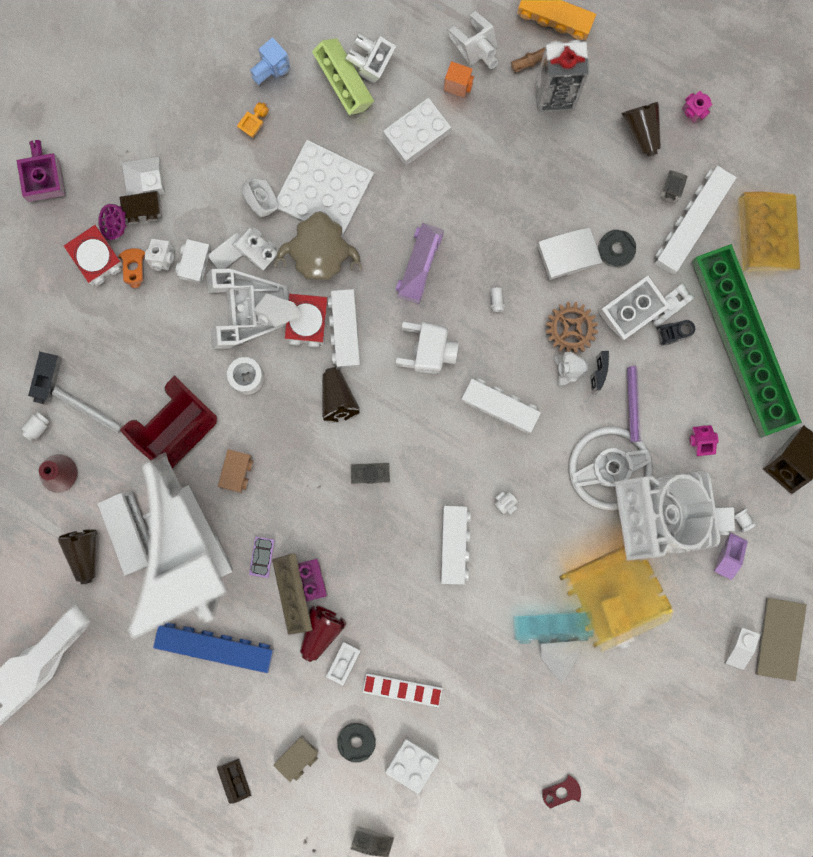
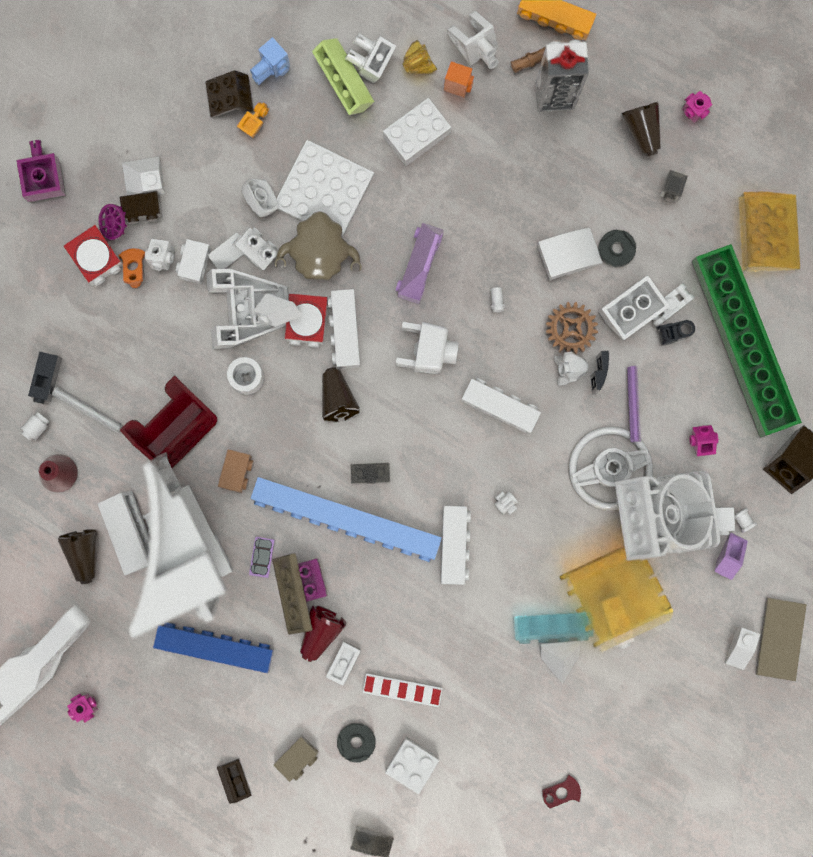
(89, 707): none -> dark pink brick
(229, 93): none -> dark brown bracket
(345, 518): none -> light blue brick
(418, 60): none -> clear yellow brick
(695, 220): white brick -> none

